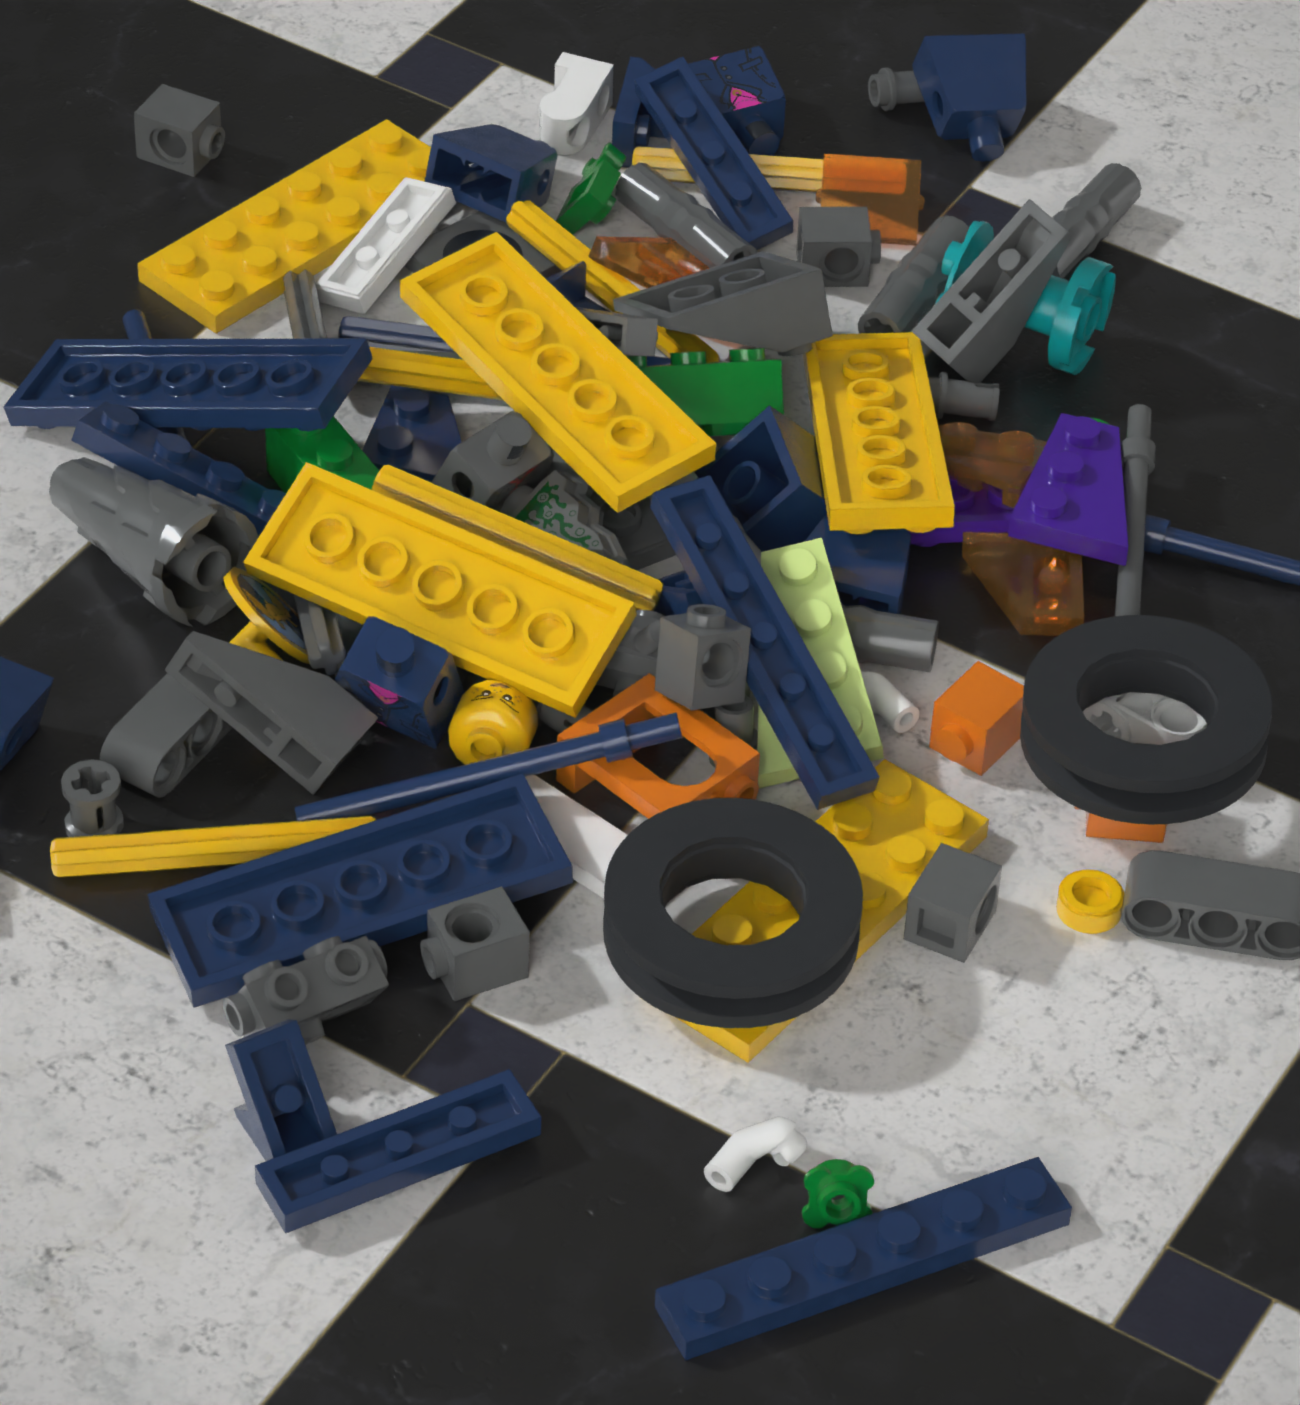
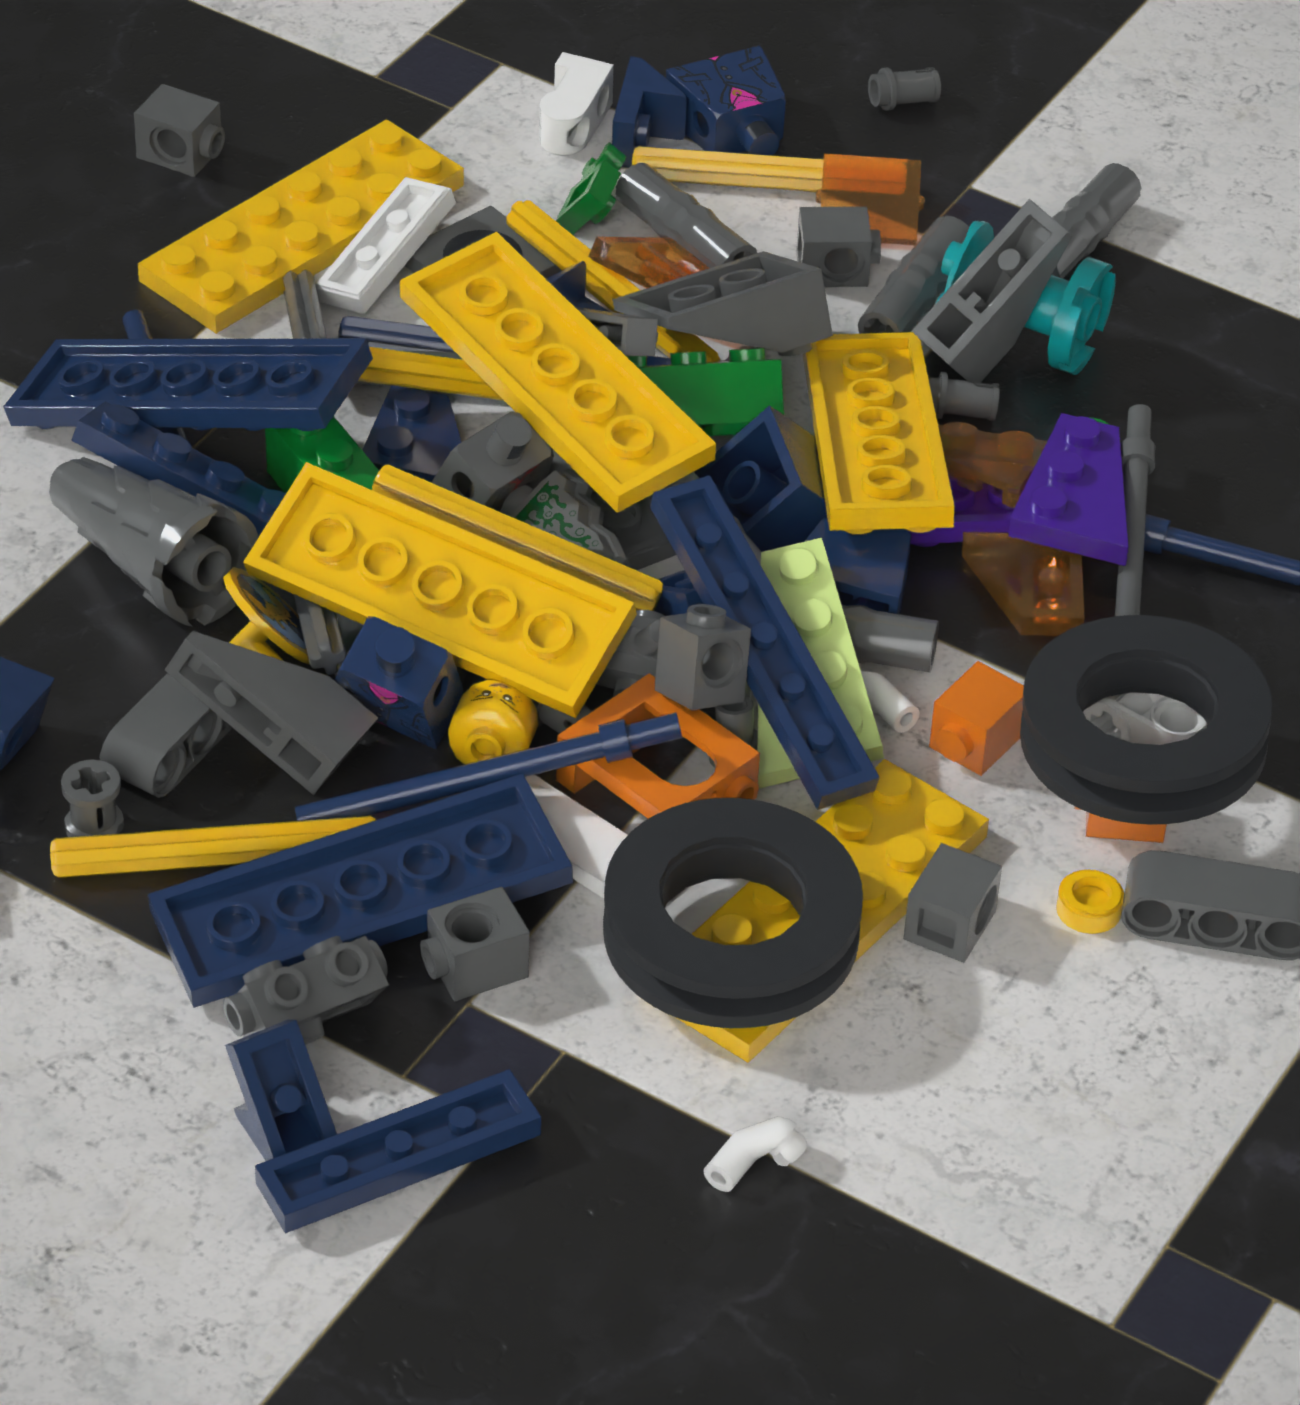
(503, 172): dark blue torso -> none
(713, 154): dark blue plate -> none
(835, 1179): green plate -> none
(861, 1258): dark blue plate -> none
(974, 88): dark blue torso -> none

